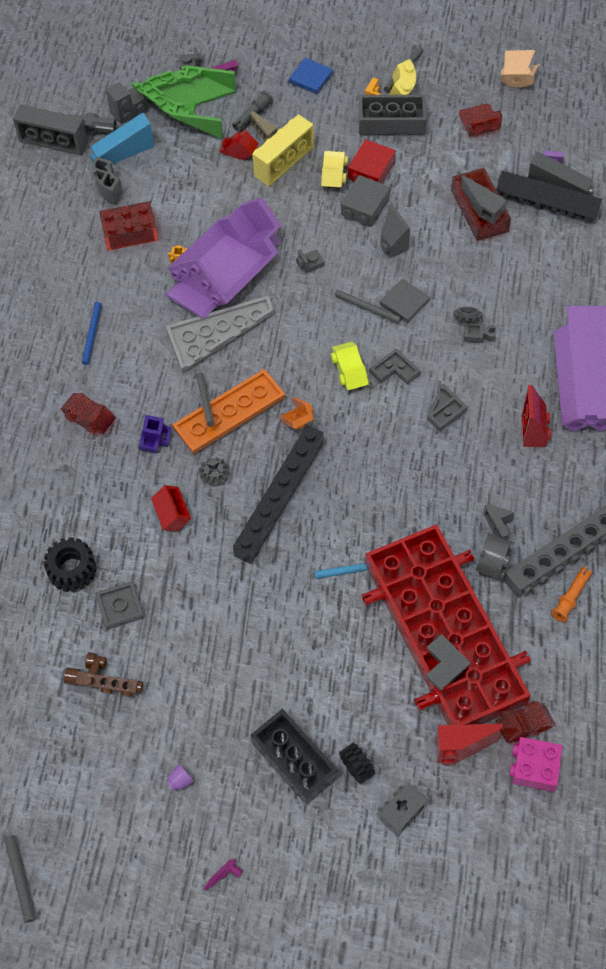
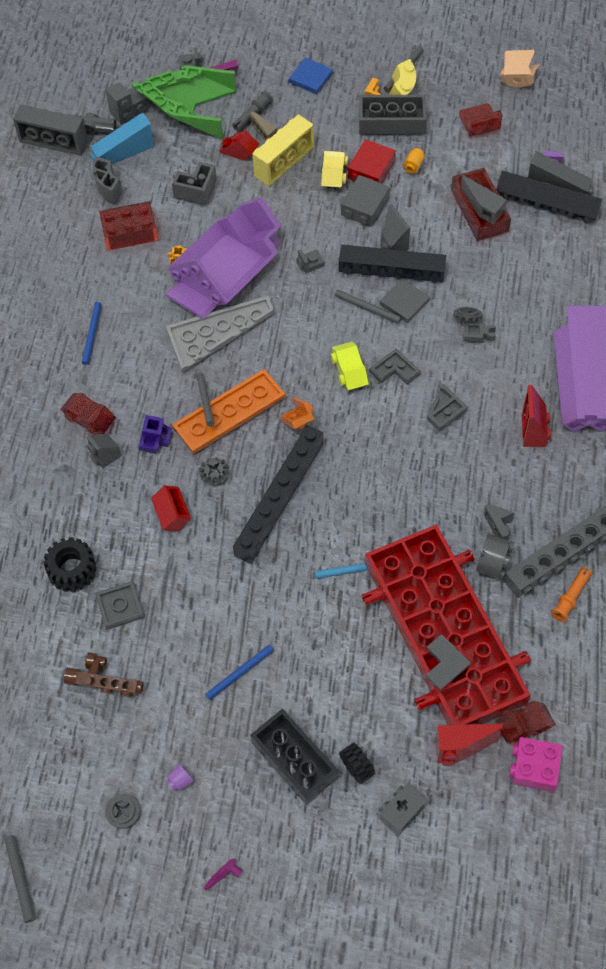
(103, 449): none -> dark grey slope
(122, 801): none -> dark grey gear
(196, 186): none -> dark grey brick
(239, 672): none -> blue bar
(392, 263): none -> black brick
(414, 160): none -> light orange brick

